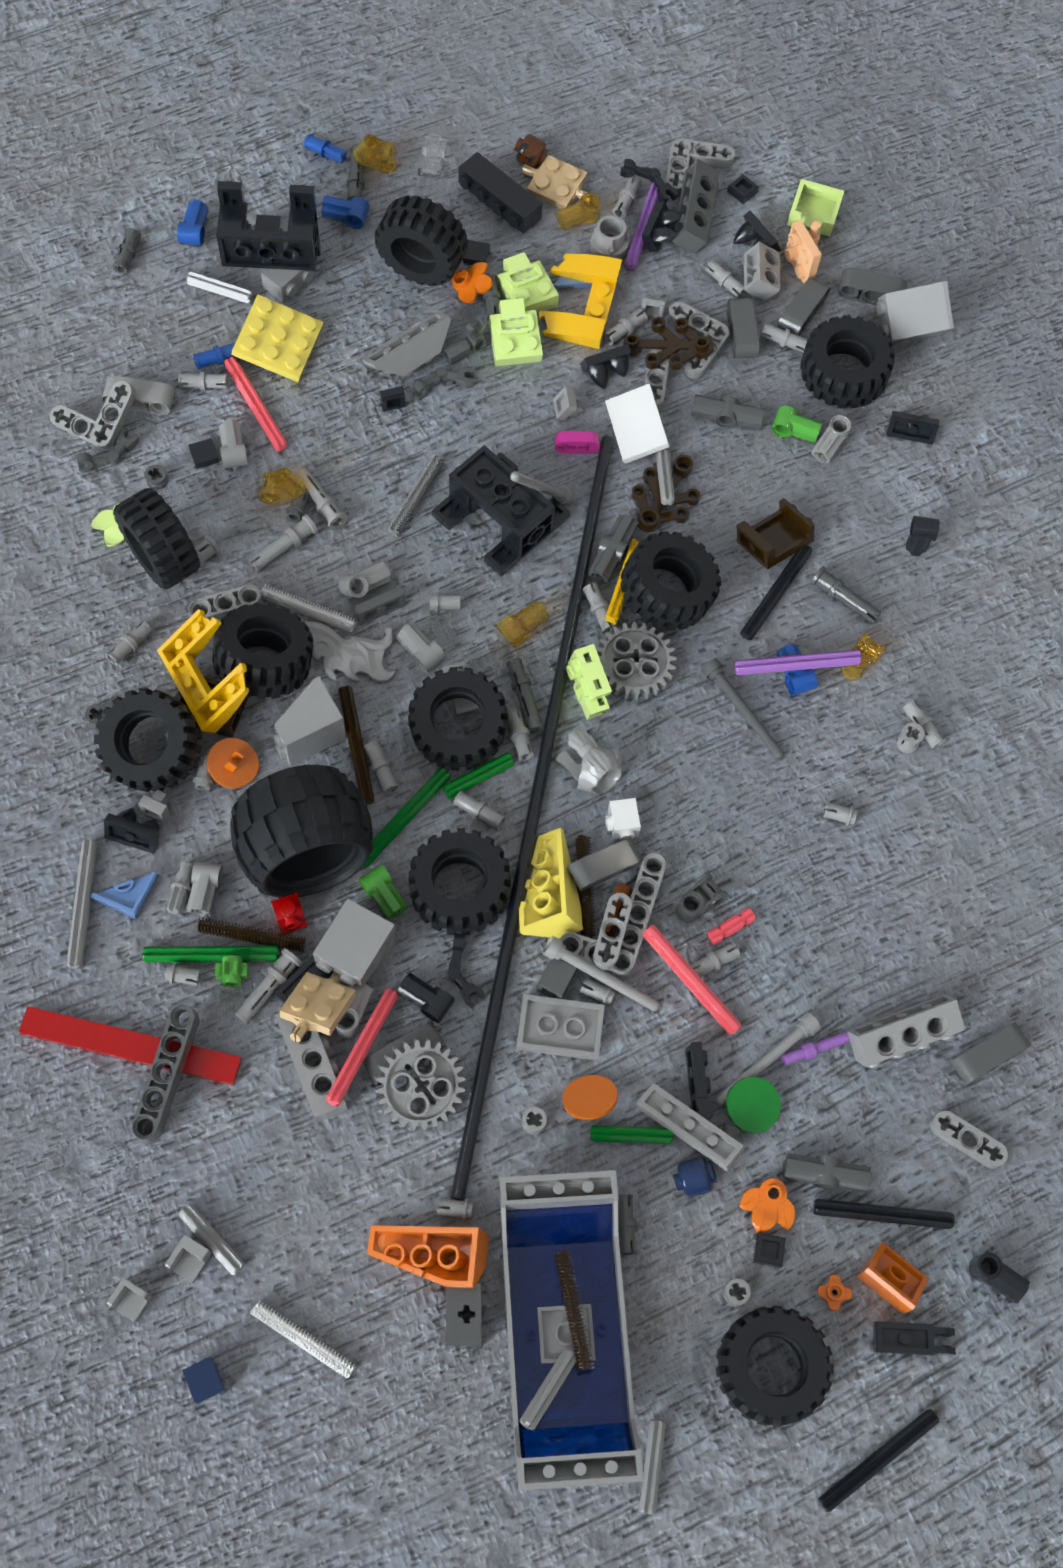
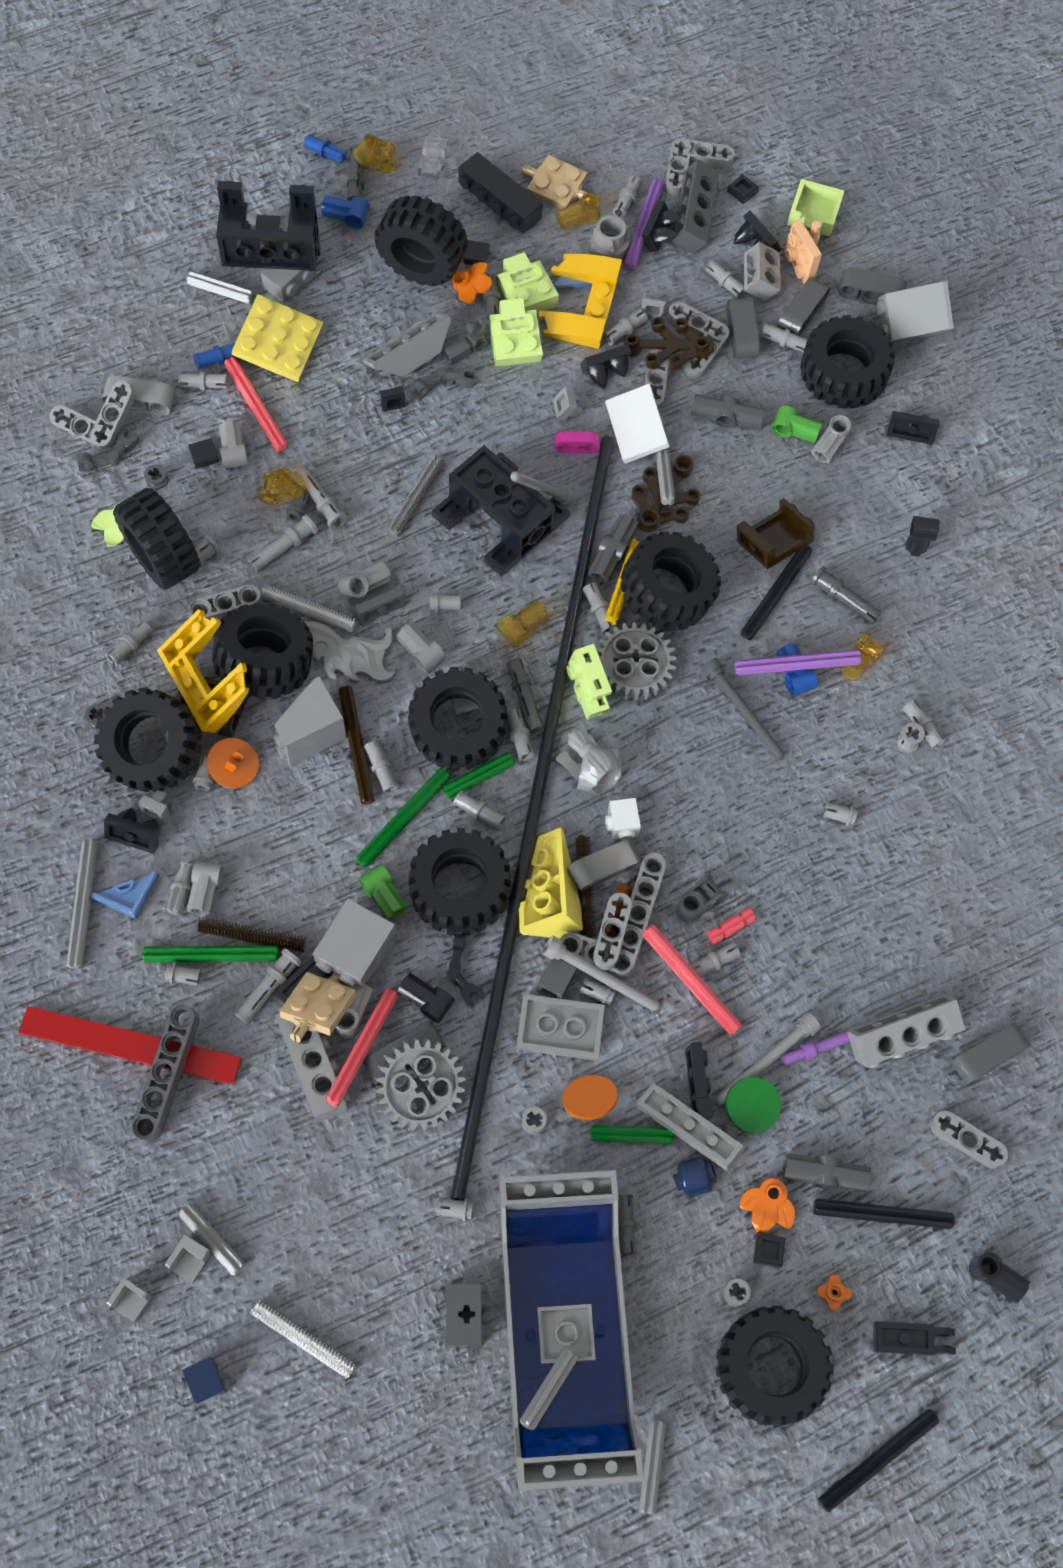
(126, 251): dark grey pin -> none
(192, 228): blue piece -> none
(231, 971): bright green gear -> none
(289, 914): red brick -> none
(301, 831): black tyre -> none
(440, 1254): orange wedge -> none
(531, 151): reddish brown head -> none
(574, 1316): dark brown axle -> none
(654, 175): black piece -> none
(893, 1278): orange slope -> none

